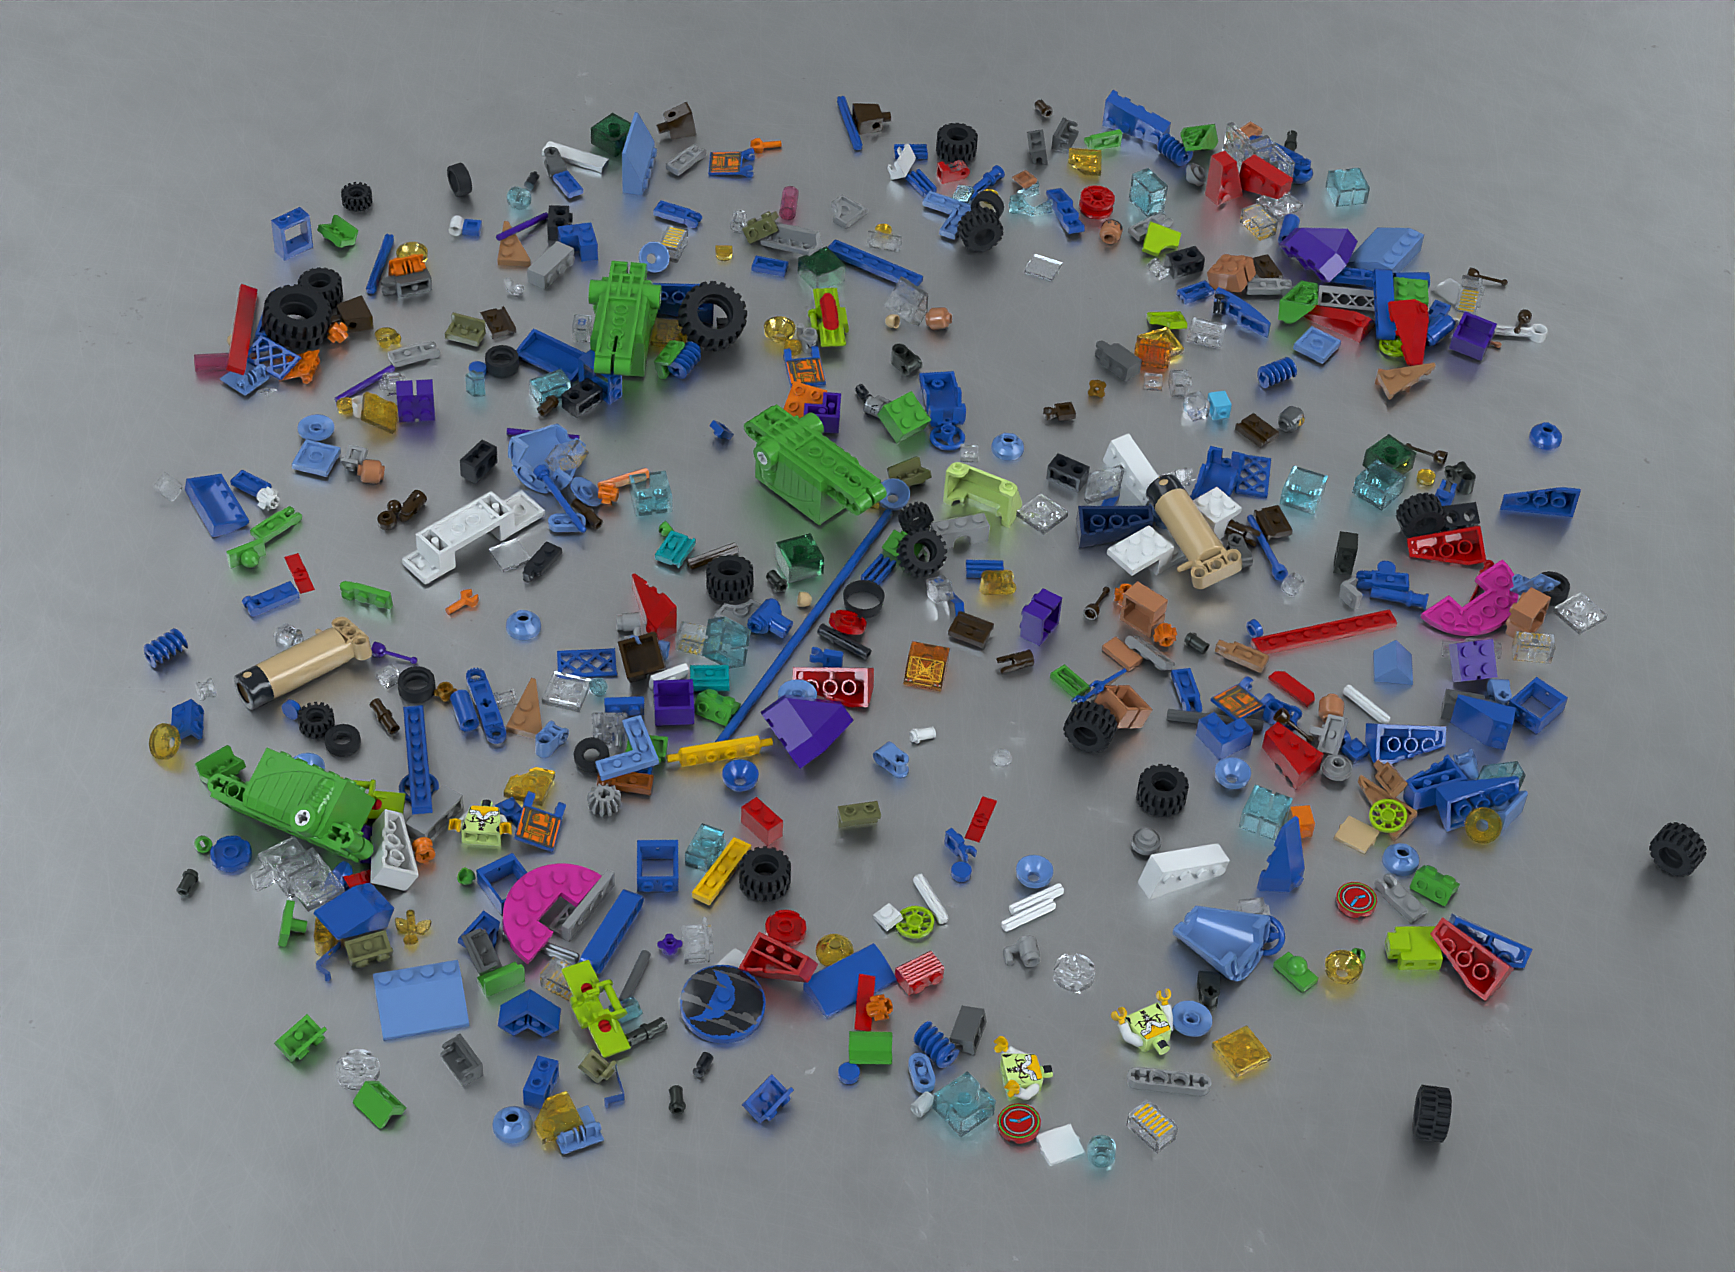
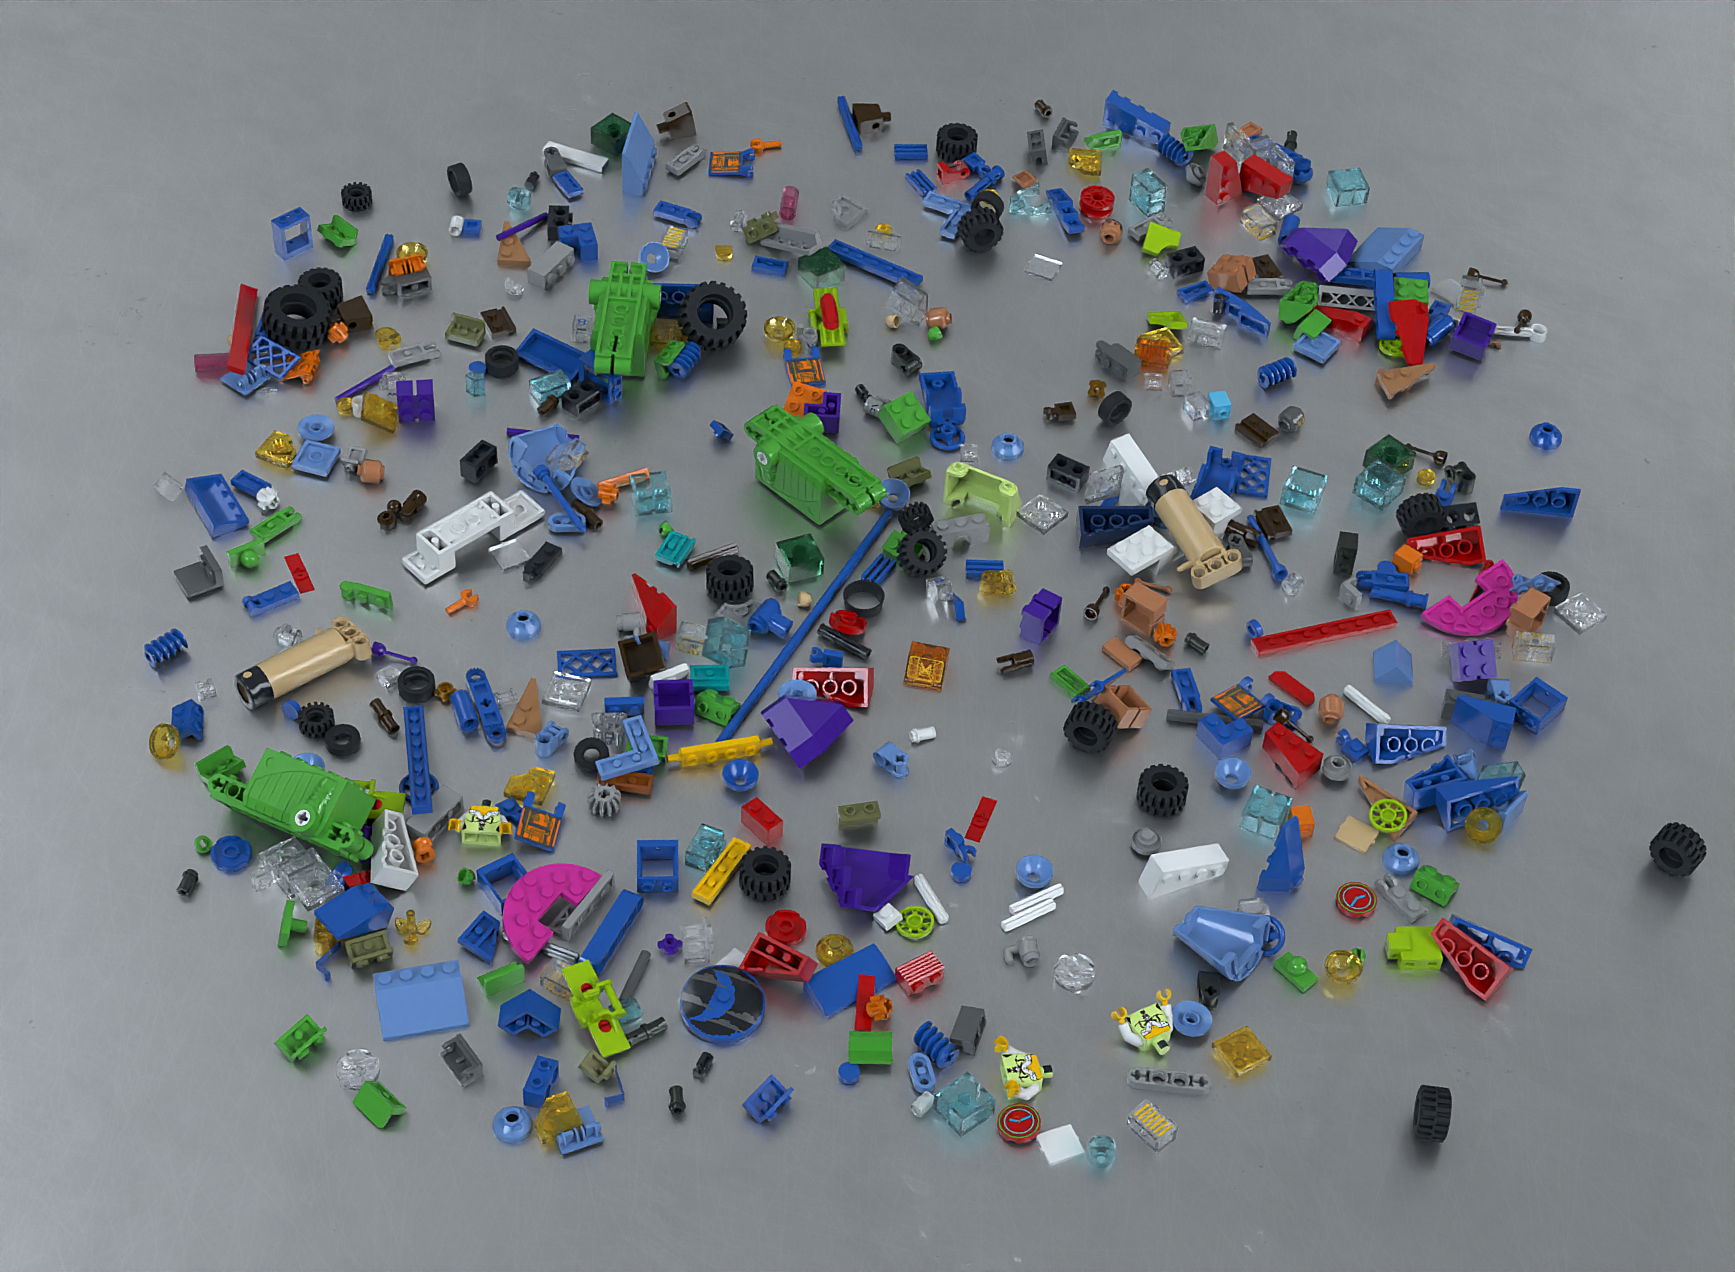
(201, 575): none -> dark grey bracket
(277, 450): none -> clear yellow plate
(481, 951): dark grey hinge -> none
(598, 686): clear light blue plate -> none
(864, 877): none -> dark purple panel
(903, 163): white hinge -> none
(934, 333): none -> bright green hinge
(963, 193): clear light blue plate -> none
(970, 629): dark brown plate -> none
(976, 163): none -> blue plate
(1114, 408): none -> black tyre
(1167, 589): none -> nougat hinge
(1242, 655): medium nougat hinge -> none
(1312, 325): none -> bright green panel
(1330, 734): light grey hinge -> none
(1389, 778): medium nougat hinge -> none
(1407, 560): none -> orange brick

